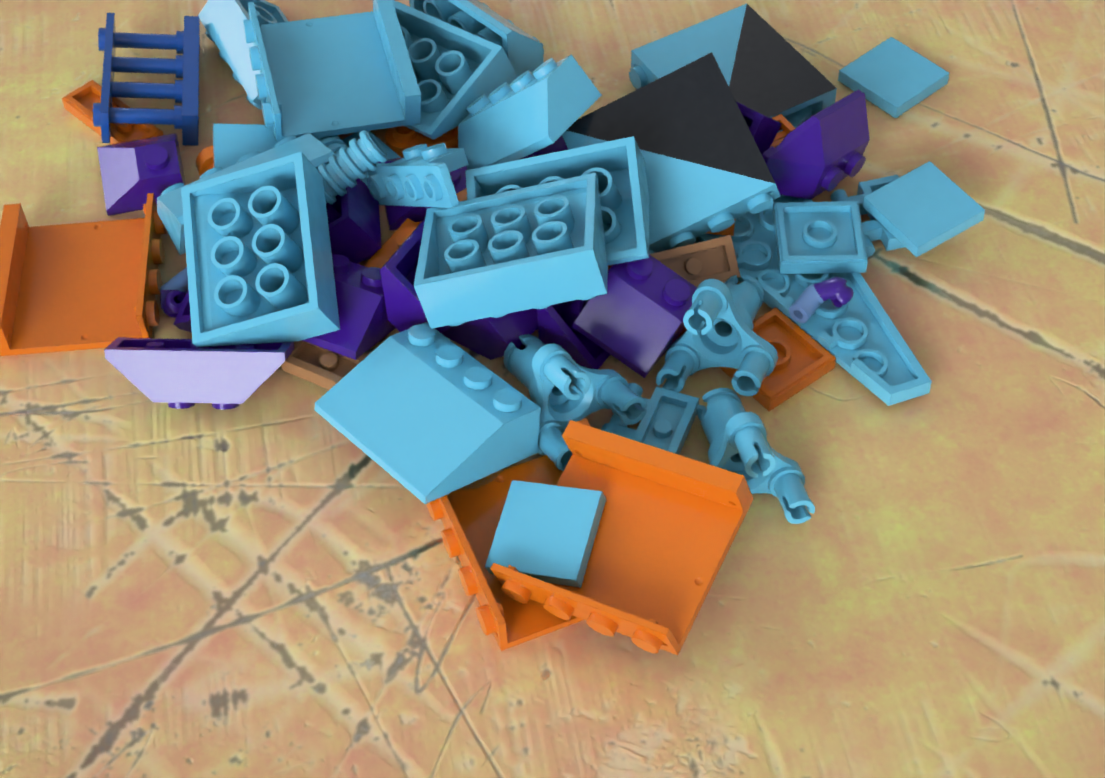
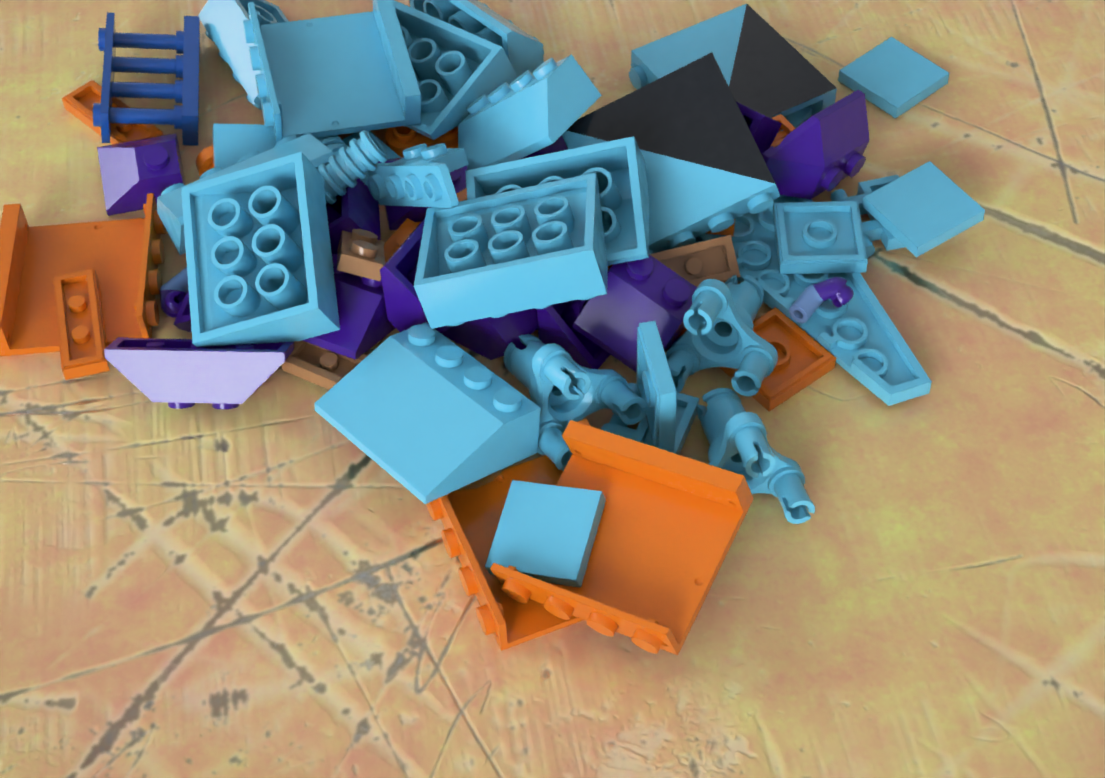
(80, 324): none -> orange tile
(360, 254): none -> medium nougat plate
(656, 386): none -> medium azure tile

